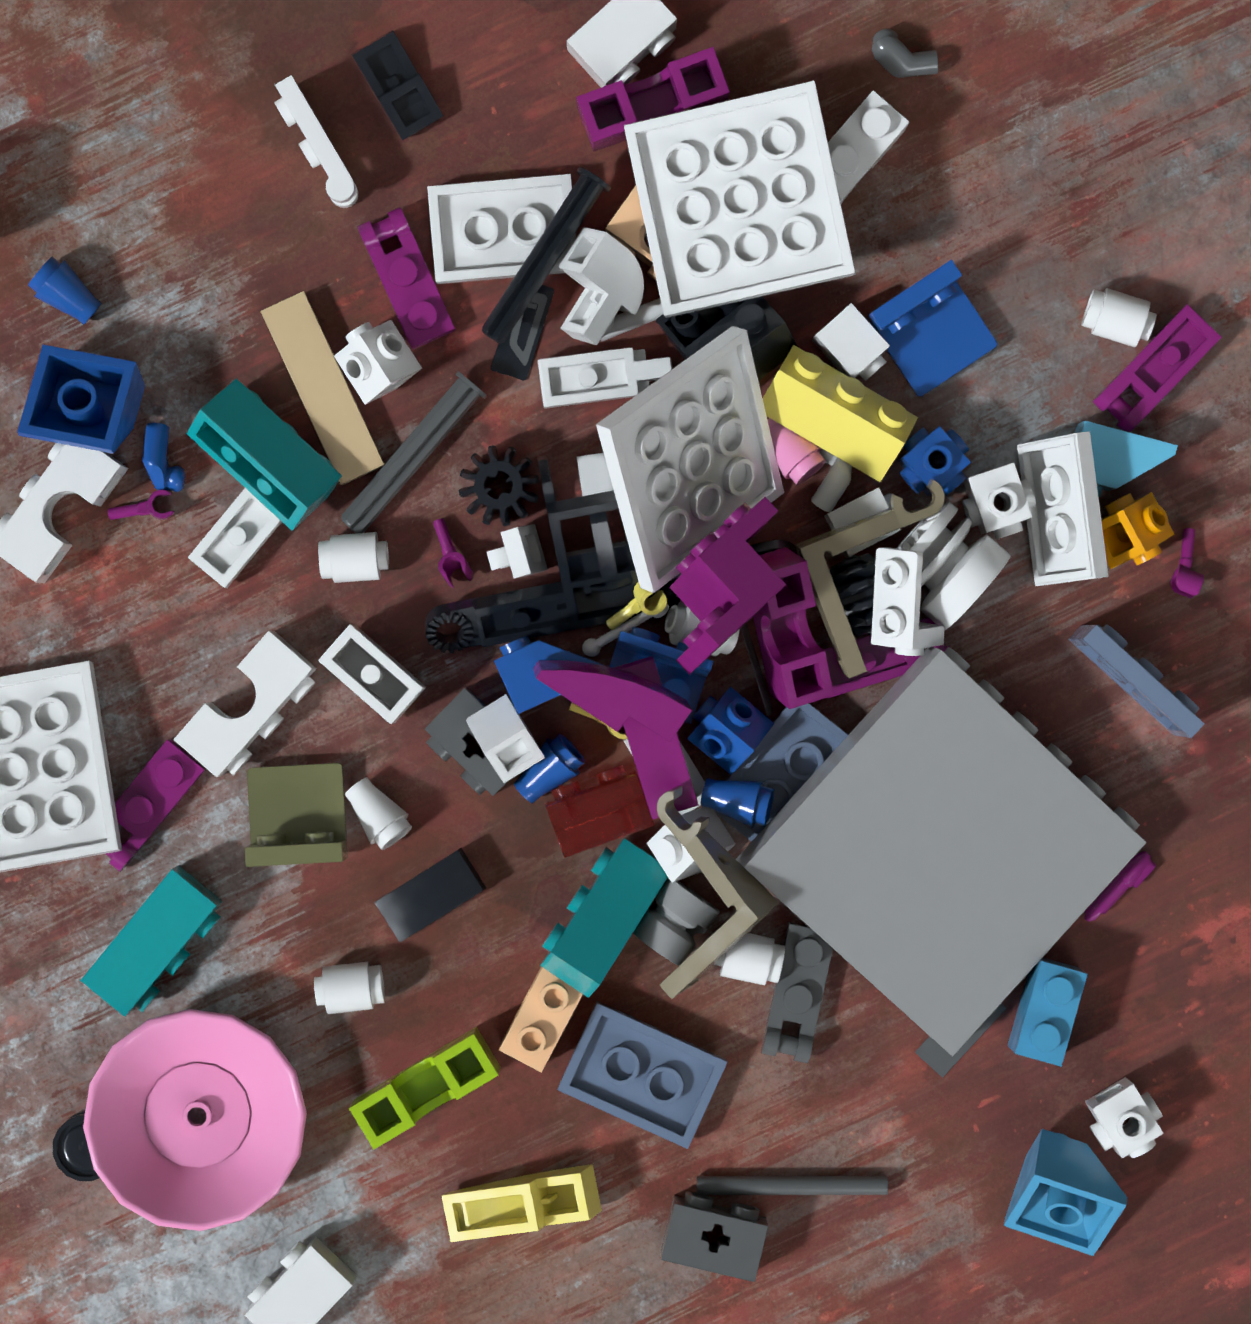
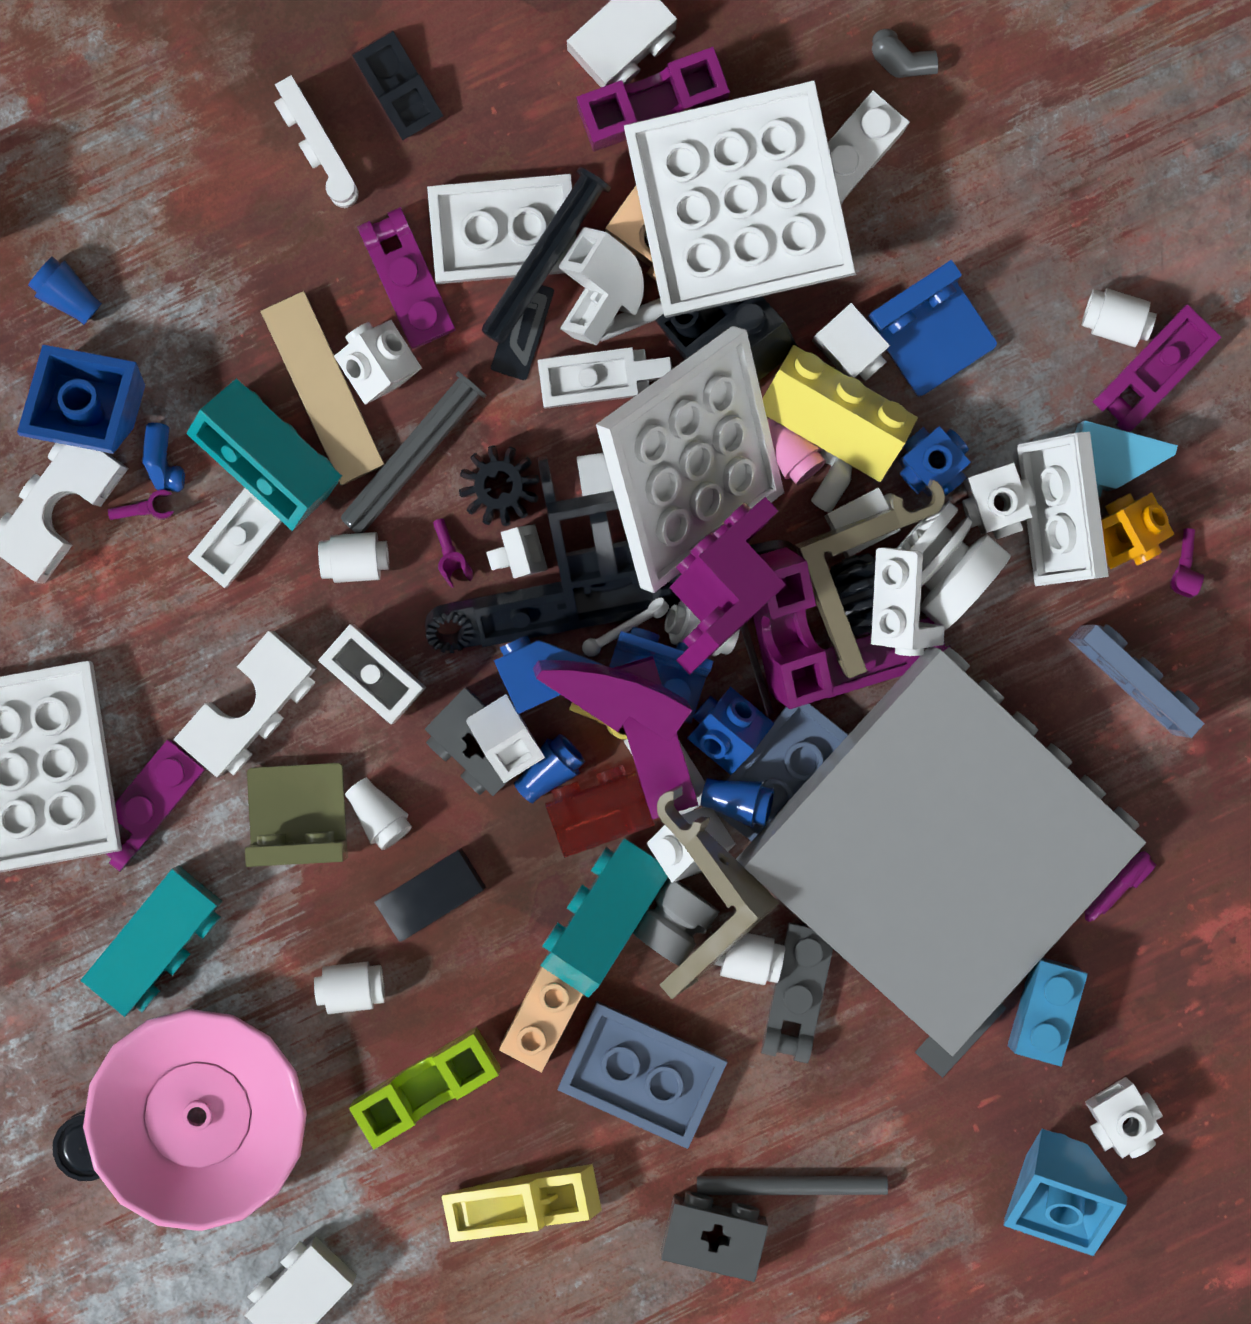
(649, 606): light yellow hand -> none

